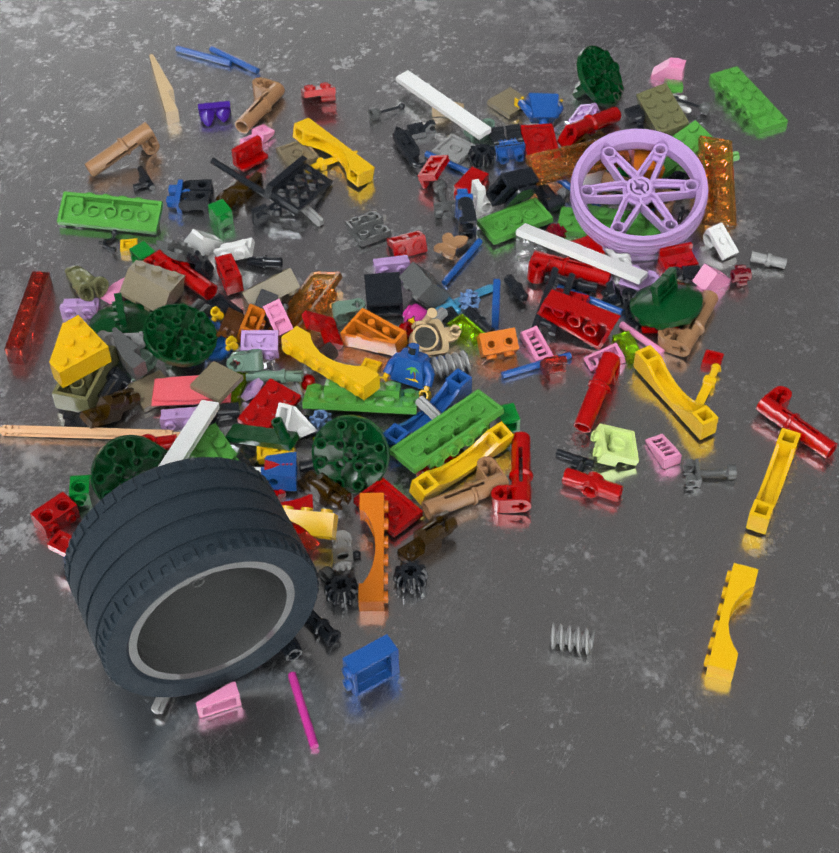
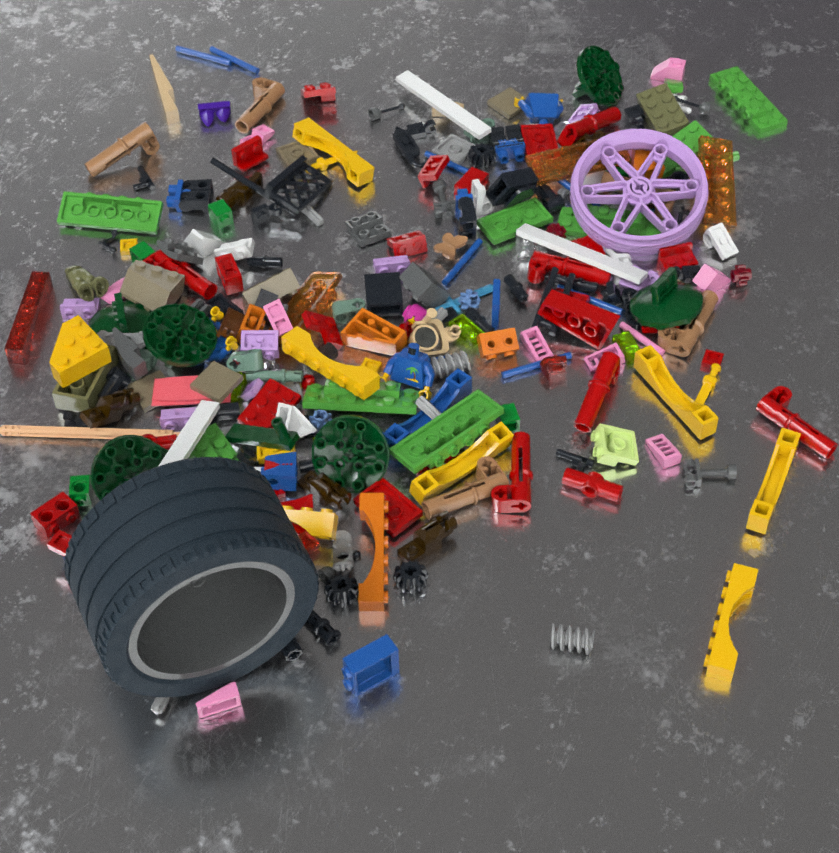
(203, 265): black plate -> none
(311, 736): dark pink bar -> none
(768, 260): light grey pin -> none

